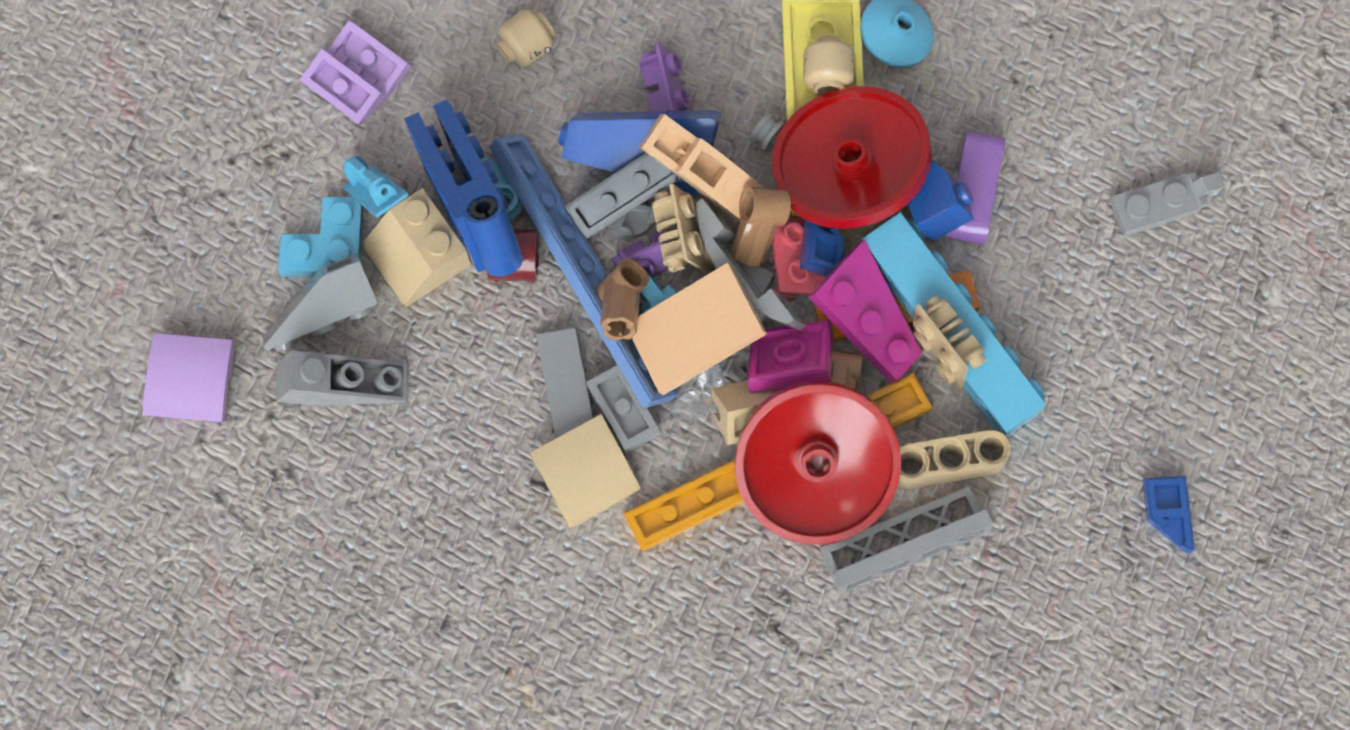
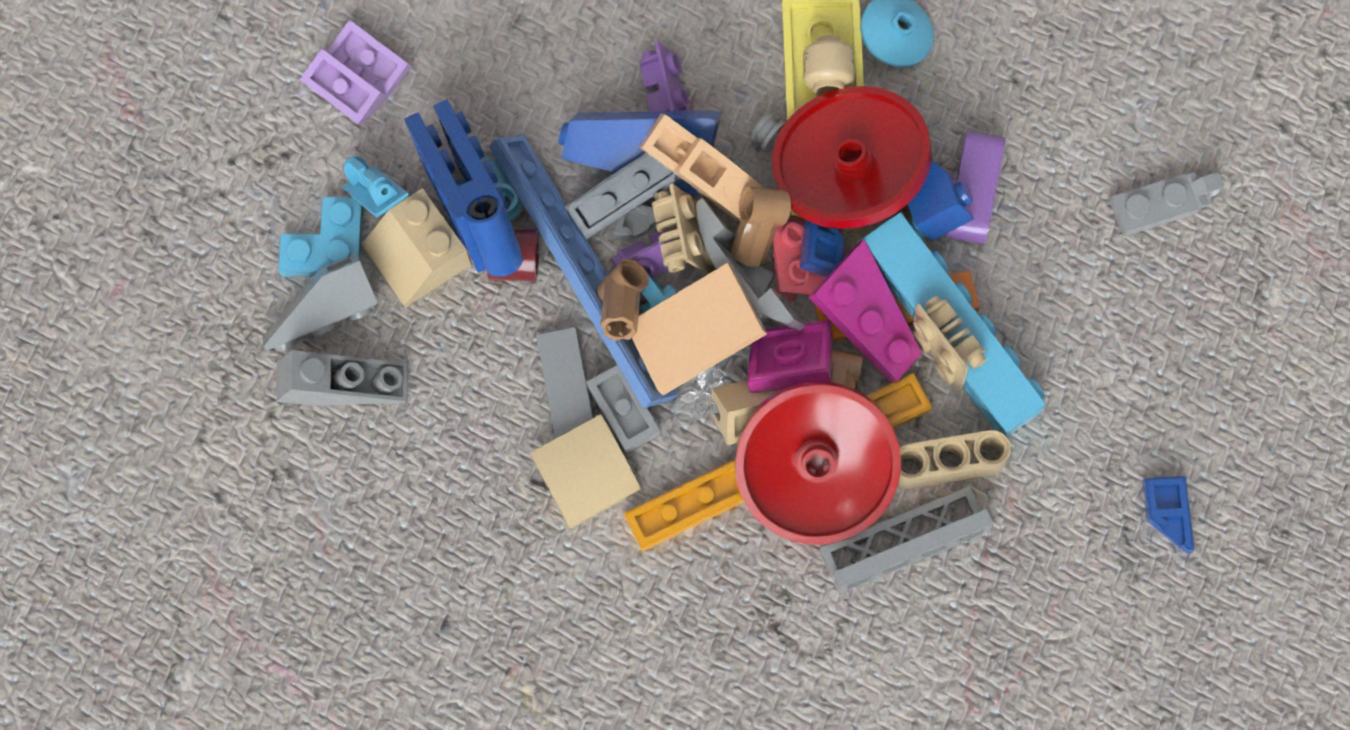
(188, 377): lavender slope -> none
(525, 37): tan head -> none

